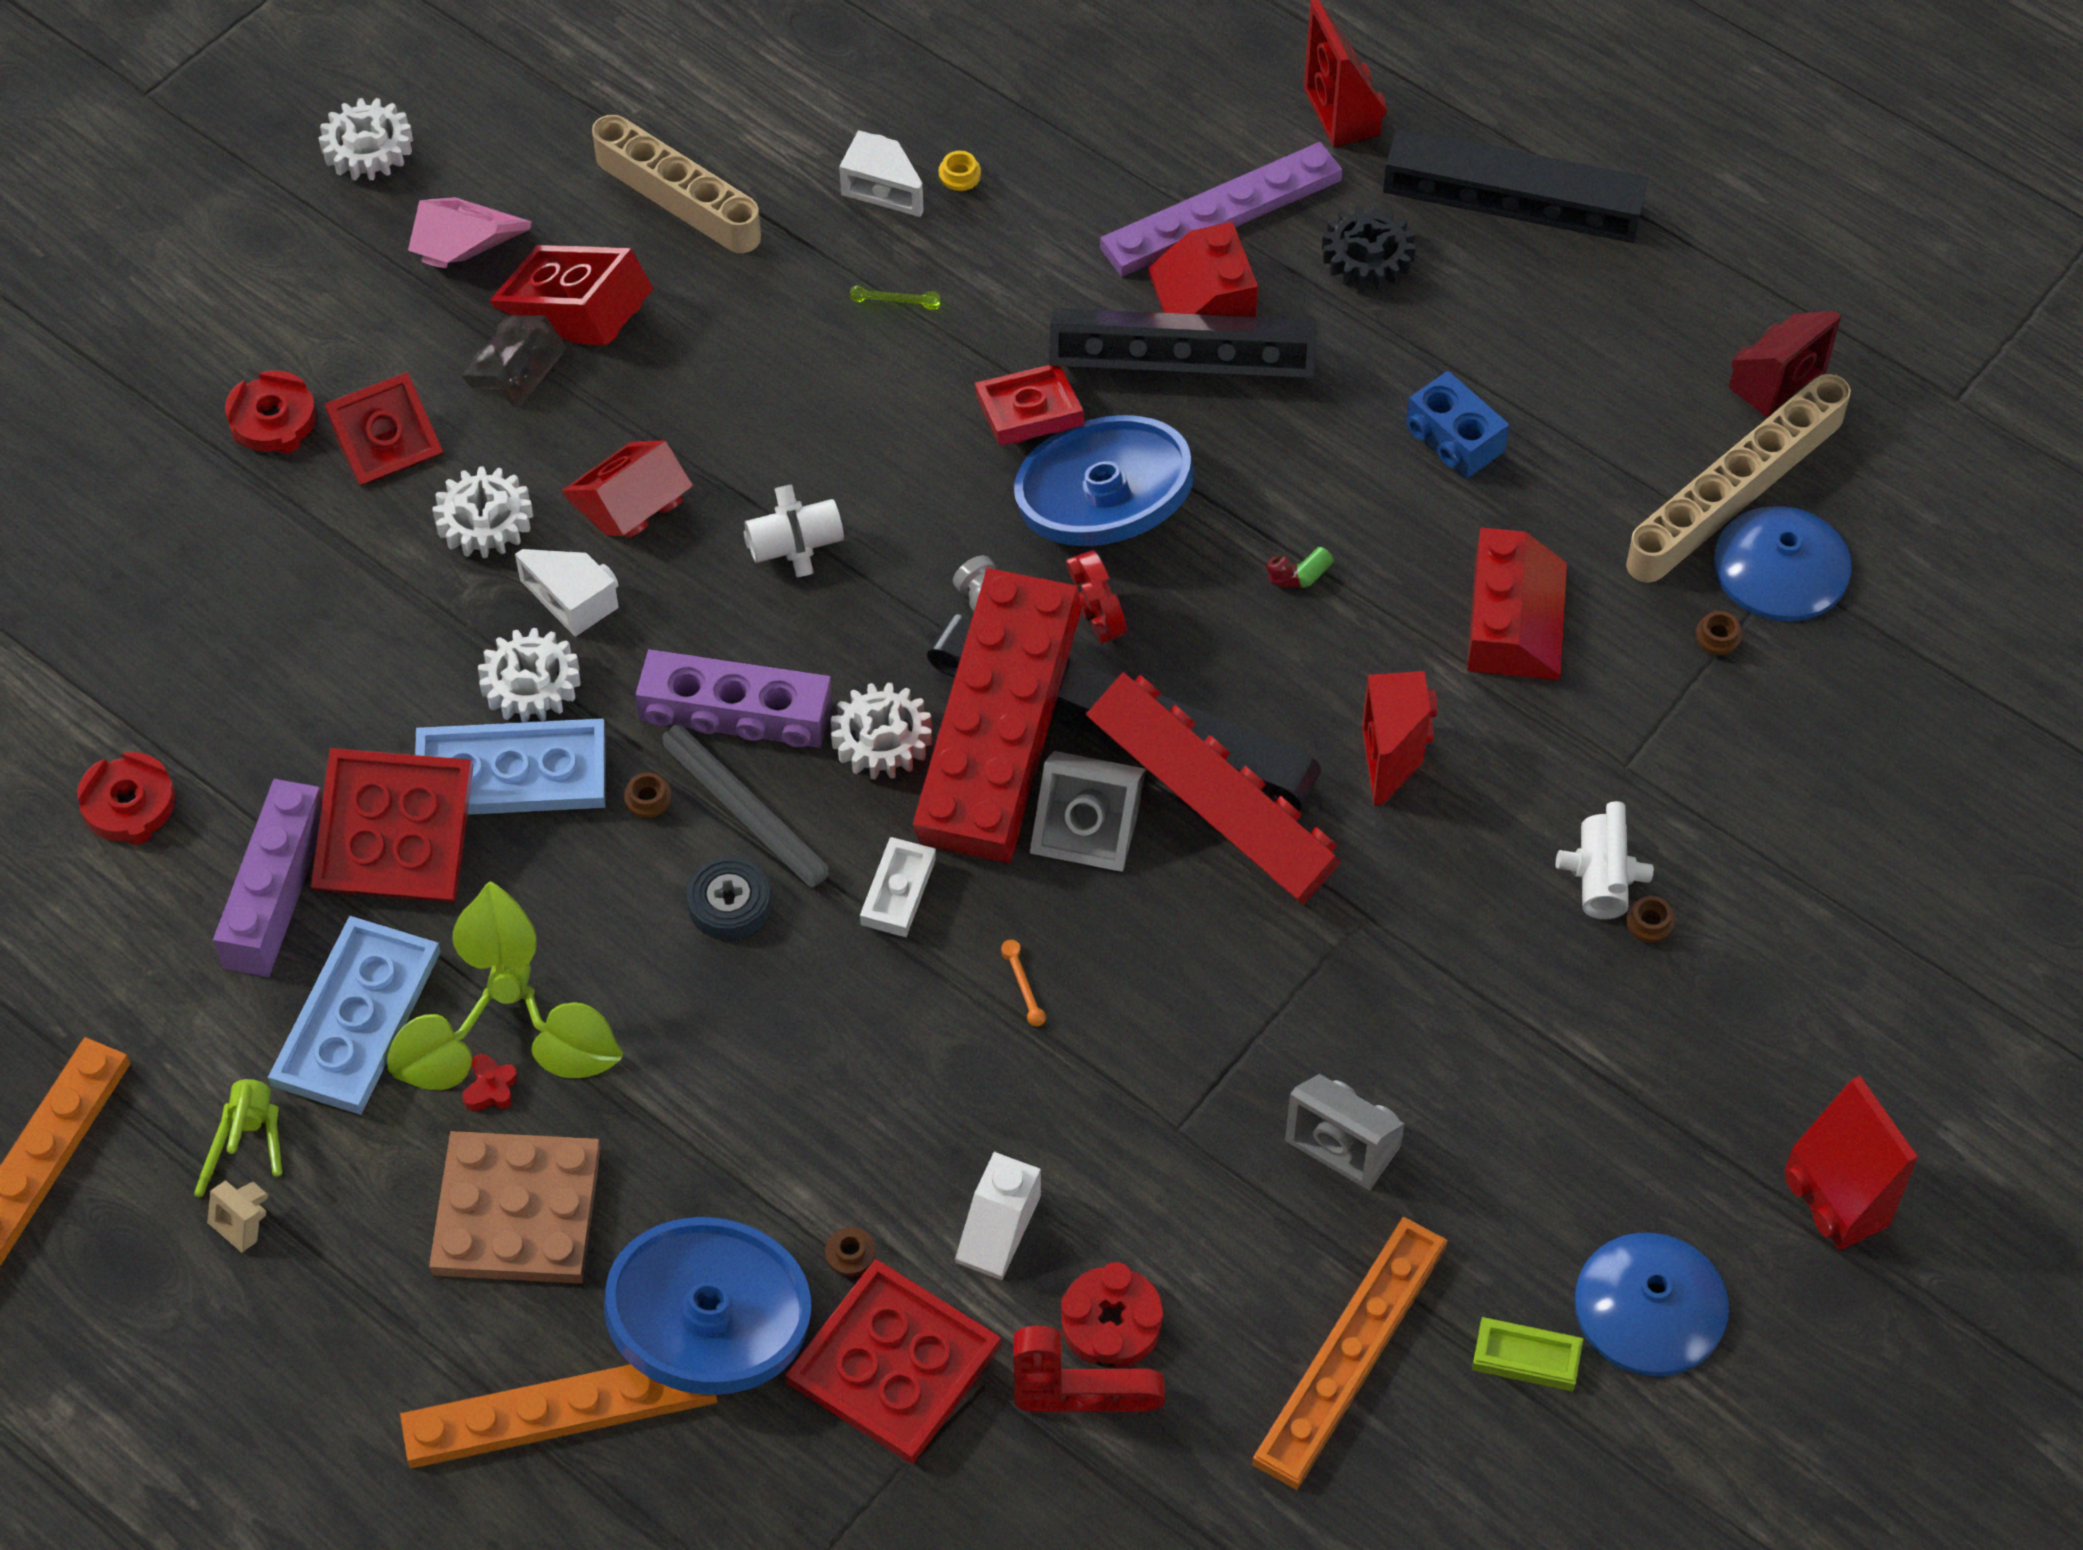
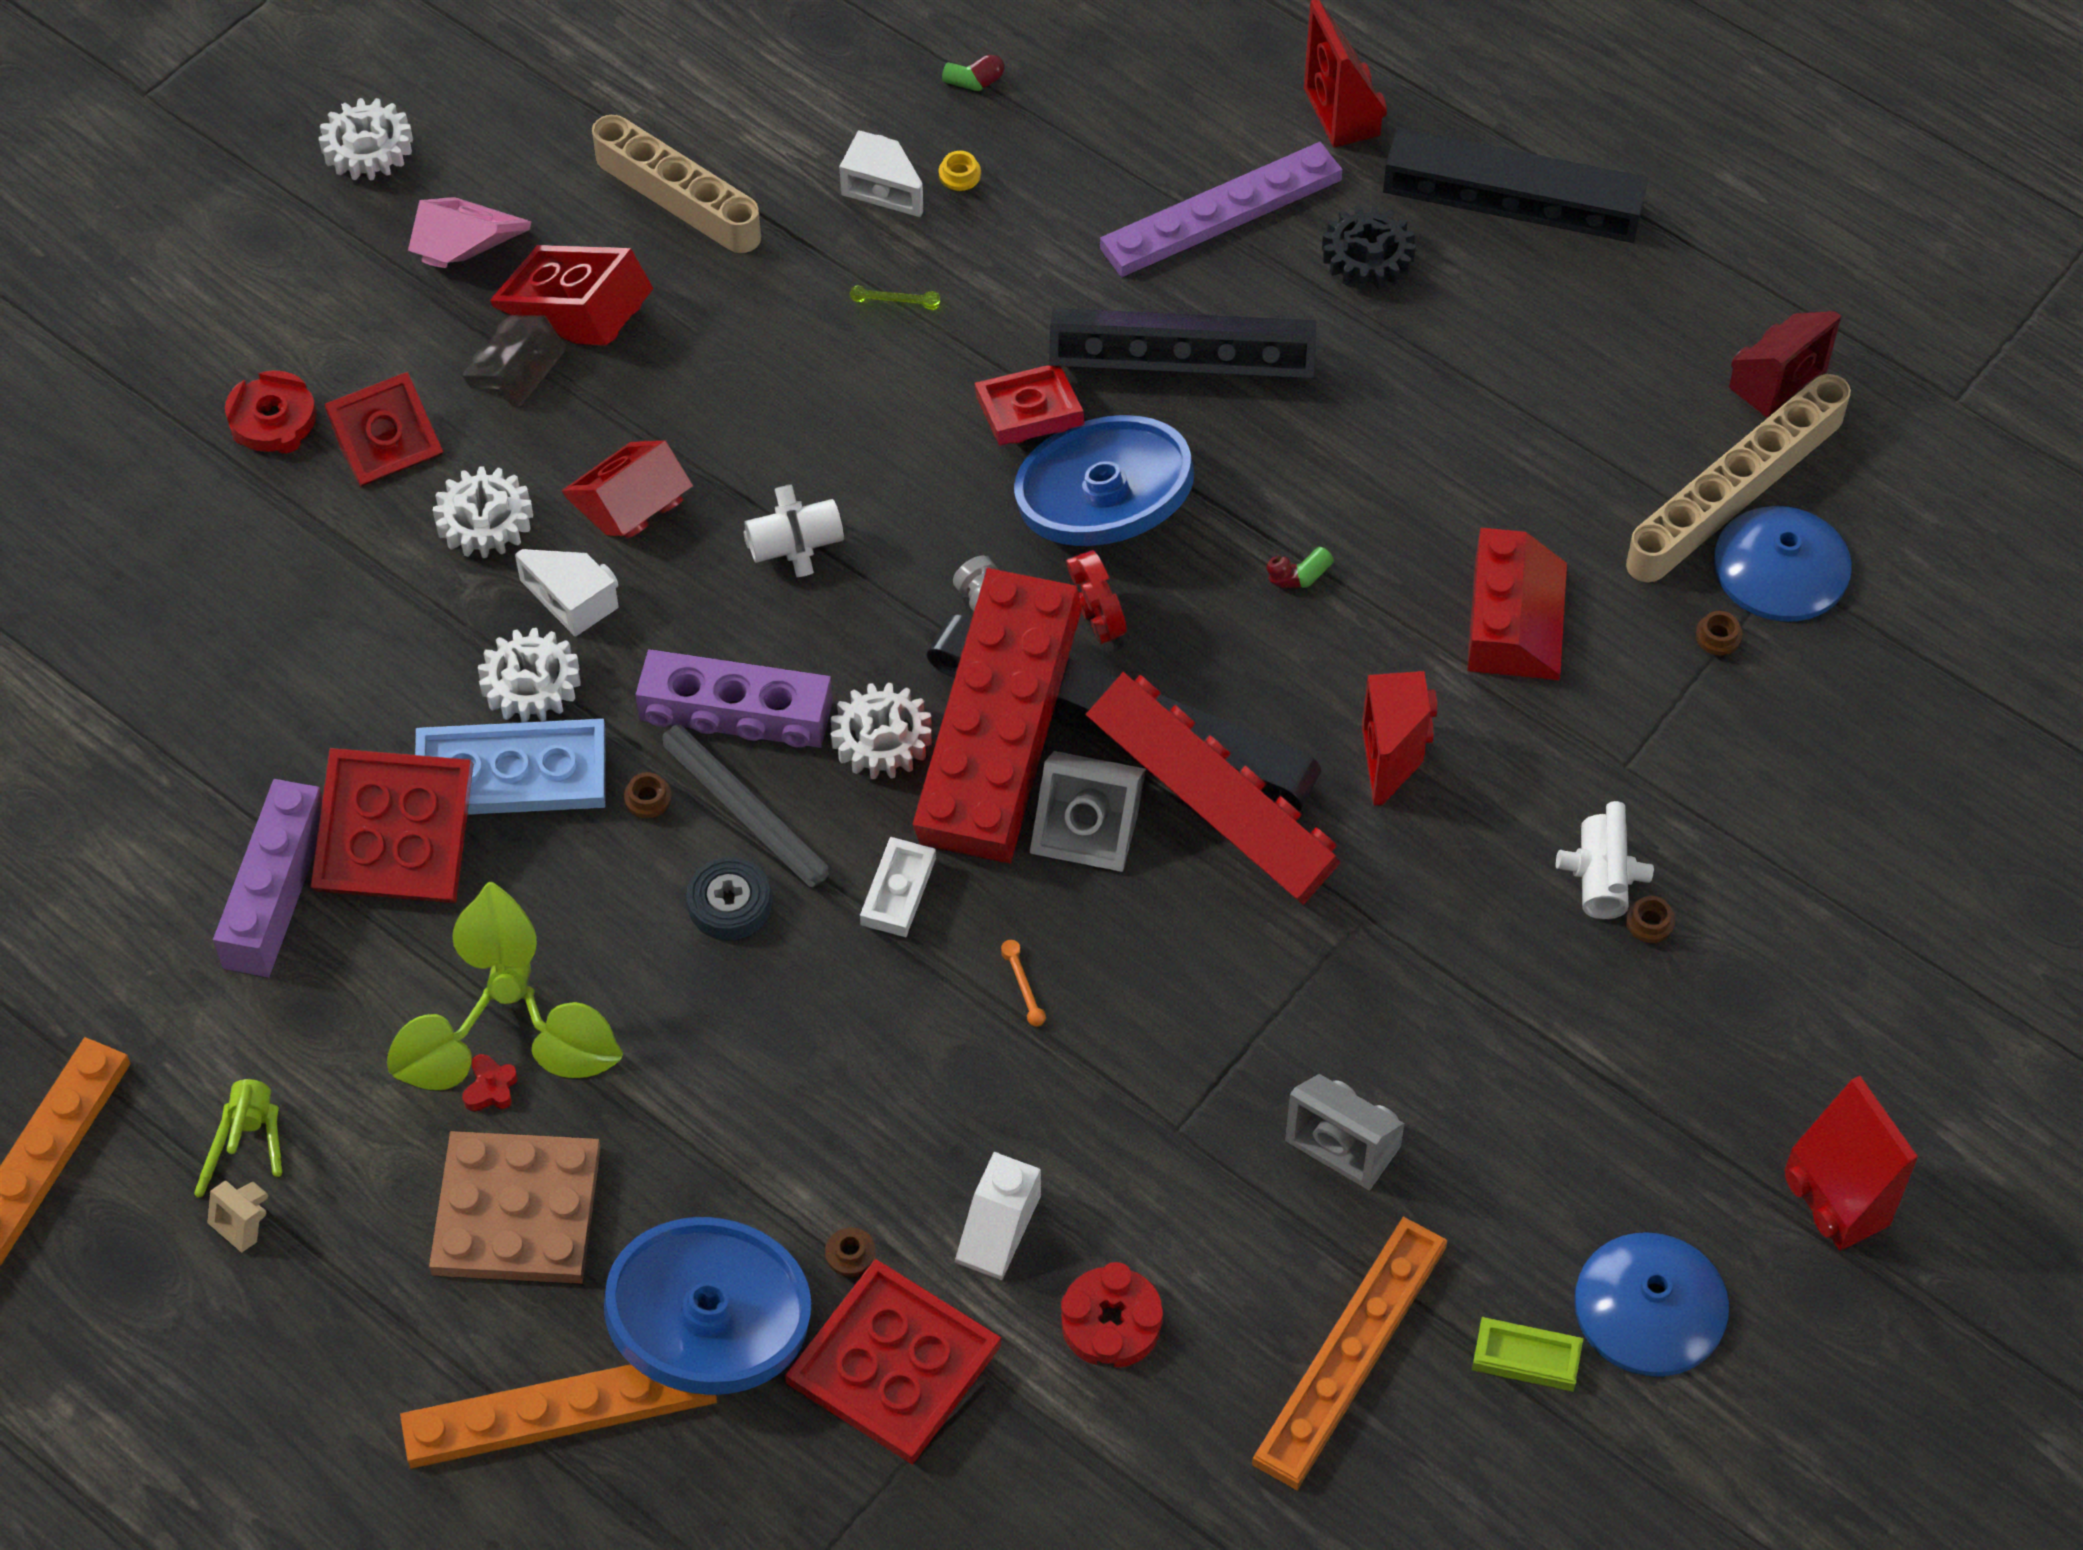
(129, 820): red plate -> none
(354, 1015): light blue plate -> none
(975, 76): none -> arm
(1045, 1387): red beam -> none
(1206, 275): red slope -> none
(1456, 425): blue brick -> none

